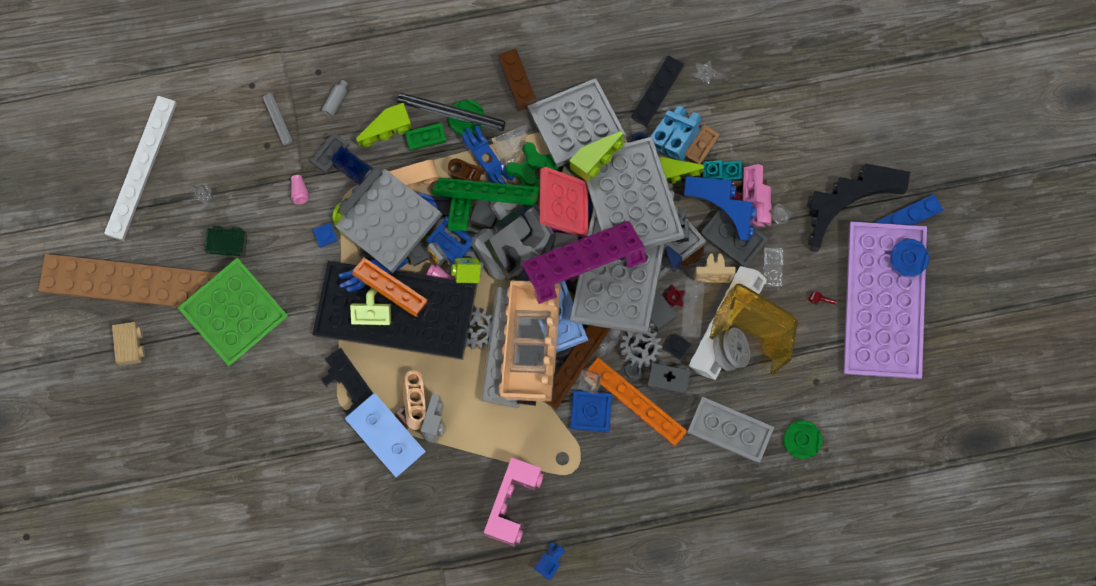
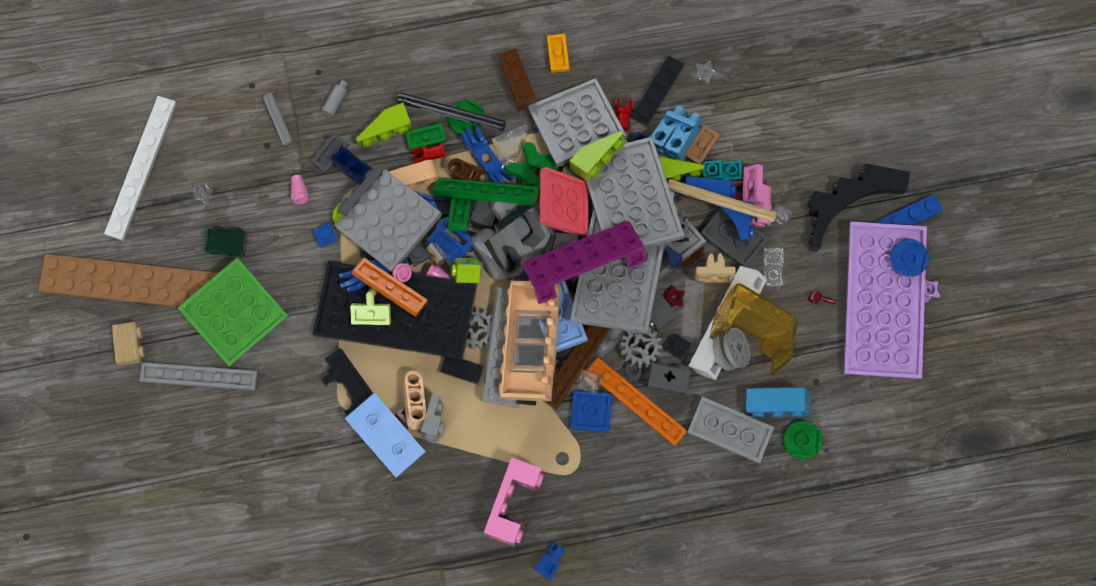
(198, 376): none -> light grey tile
(402, 272): none -> bright pink plate
(429, 153): none -> red piece
(462, 369): none -> black tile
(558, 53): none -> light orange plate
(623, 114): none -> red piece
(721, 200): none -> tan axle
(779, 402): none -> dark azure wedge
(933, 290): none -> lavender plate

